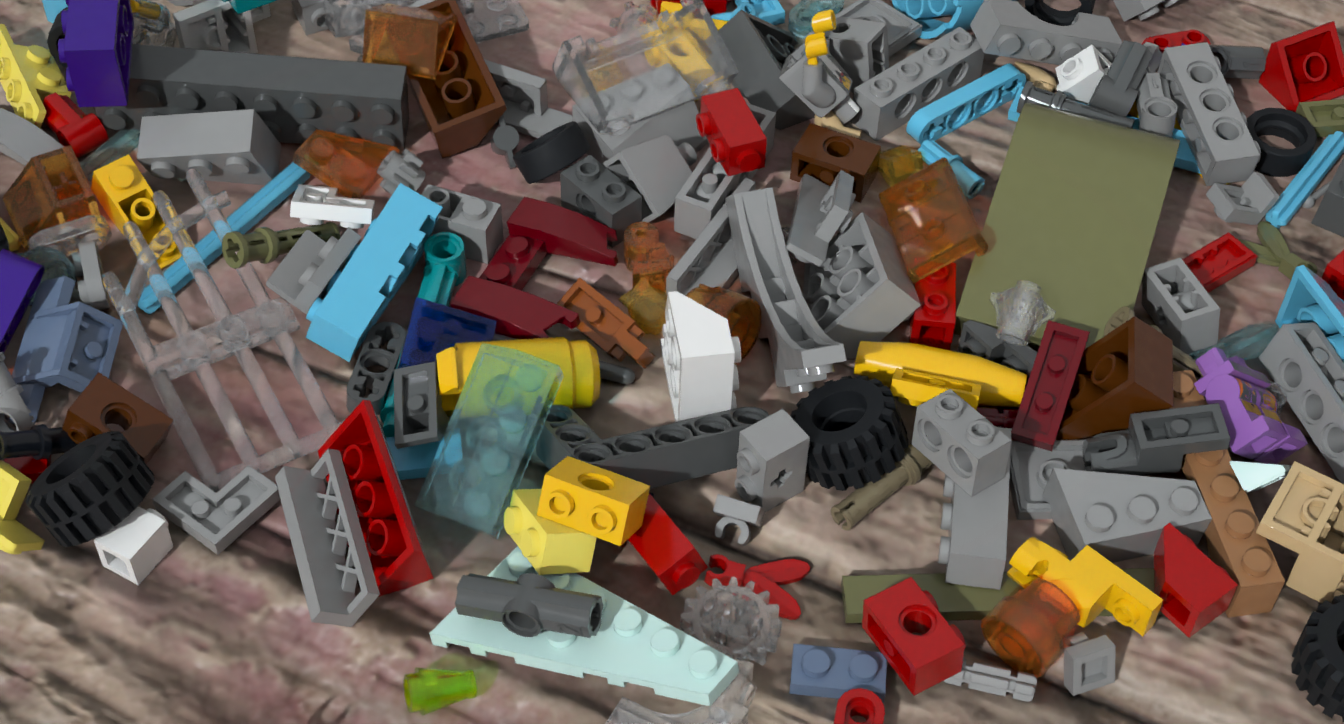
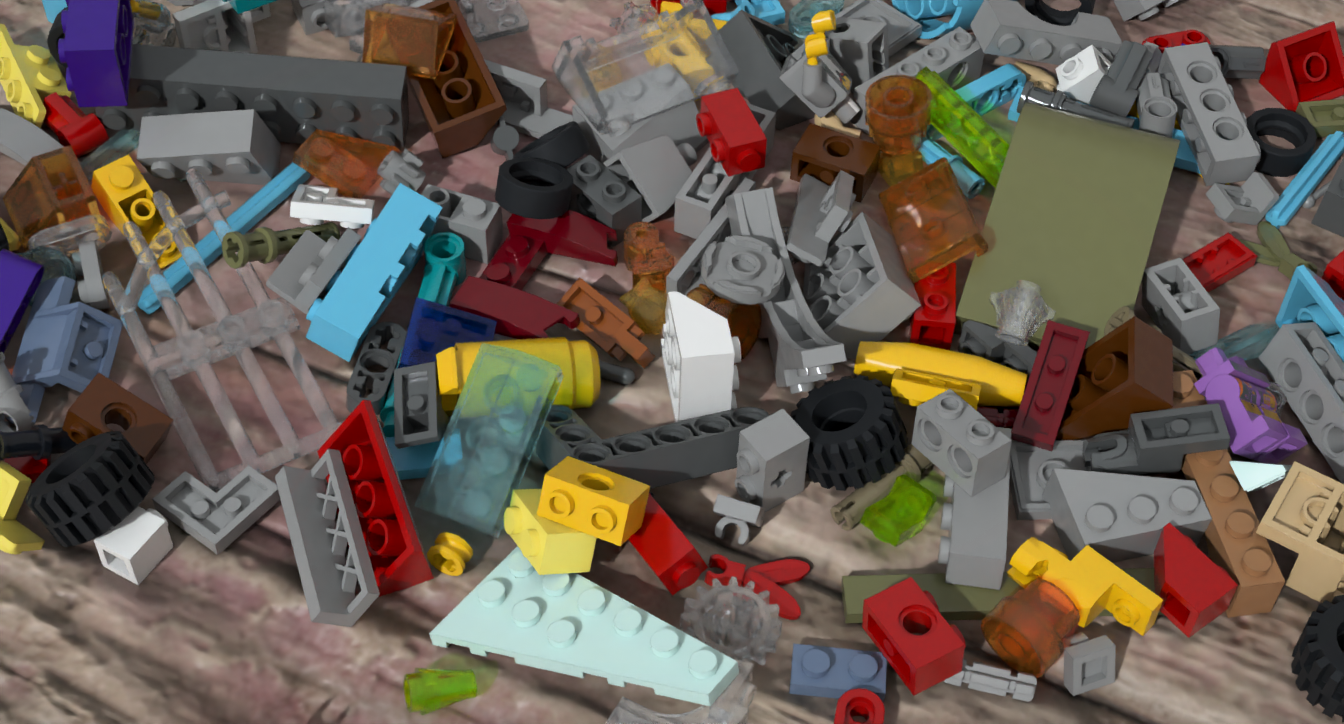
(450, 554): none -> yellow bush
(529, 605): dark grey piece -> none
(534, 188): none -> black tyre
(742, 270): none -> light grey tile
(898, 113): none -> clear orange piece
(901, 512): none -> clear neon green bracket
(965, 128): none -> clear neon green fence

